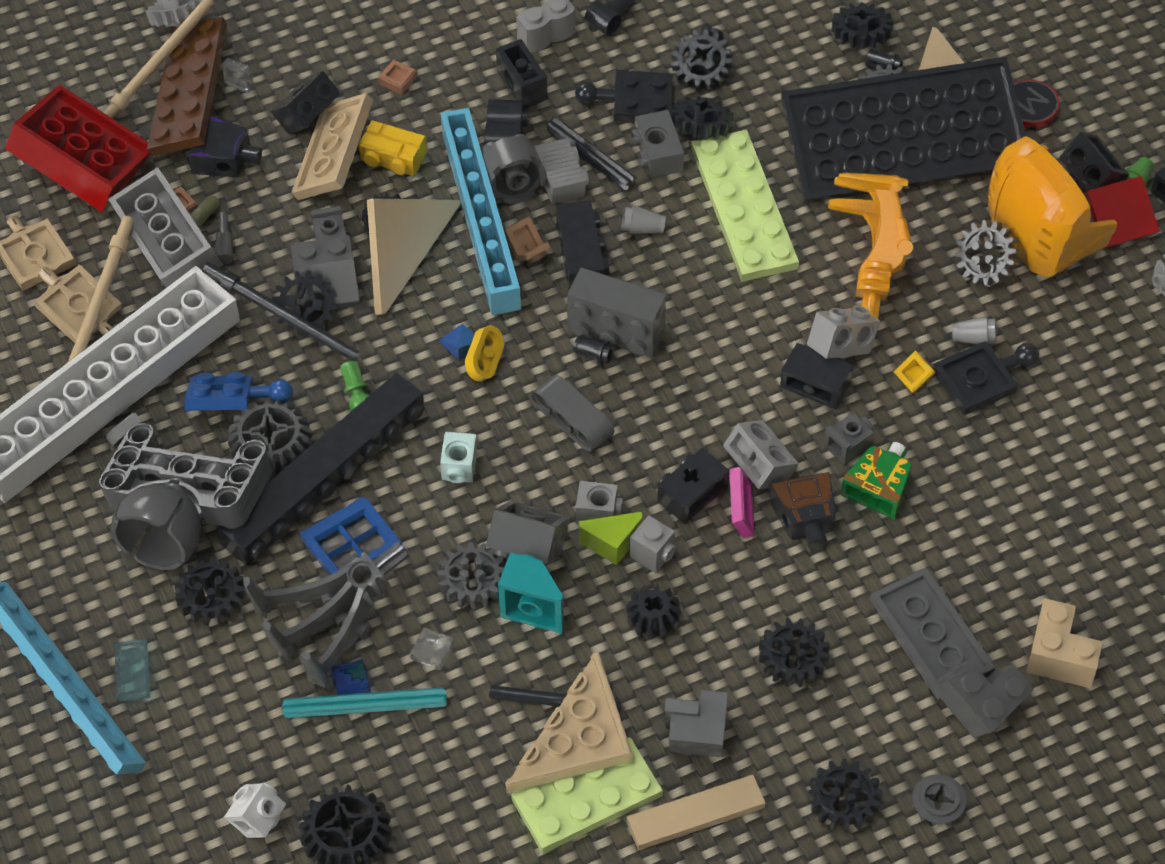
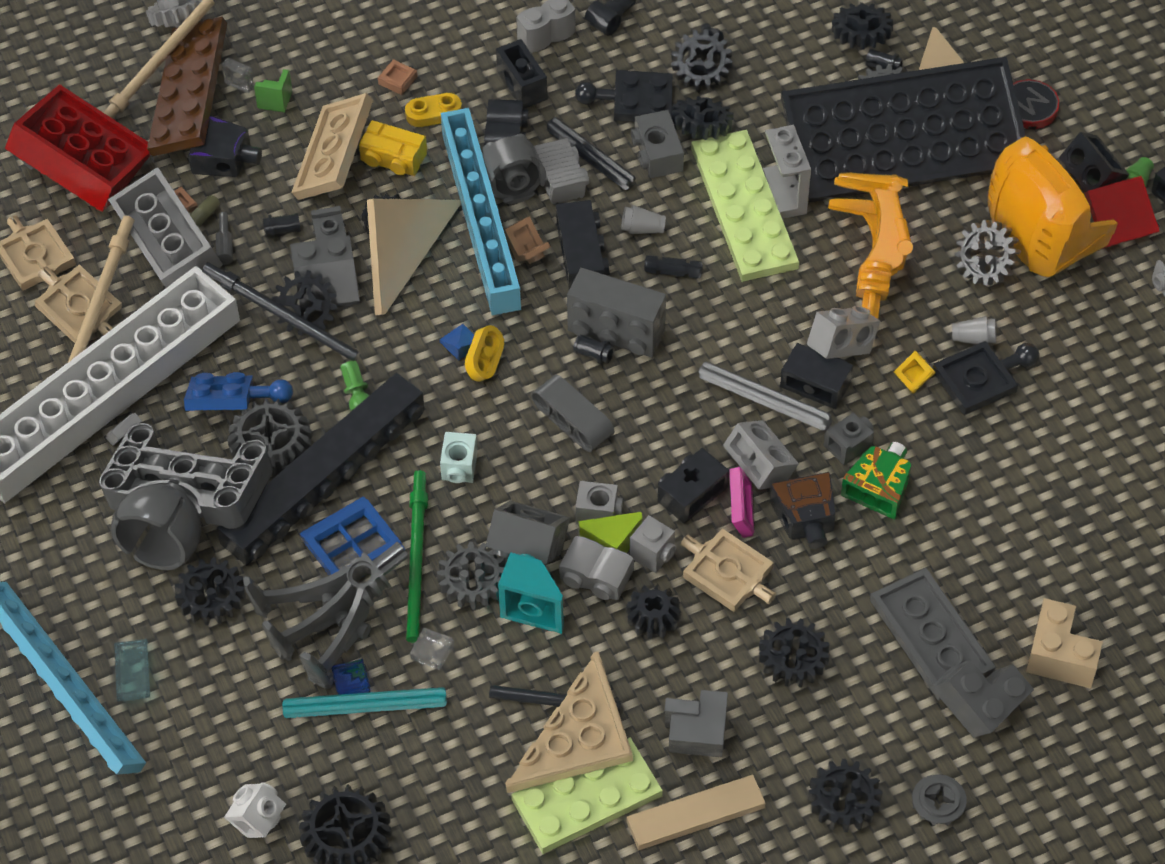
(273, 94): none -> bright green panel
(281, 224): none -> black pin
(305, 102): black brick -> none
(418, 503): none -> green bar
(428, 109): none -> yellow plate
(596, 568): none -> light grey brick
(673, 266): none -> black axle
(728, 569): none -> tan plate
(765, 396): none -> axle
(791, 160): none -> light grey panel

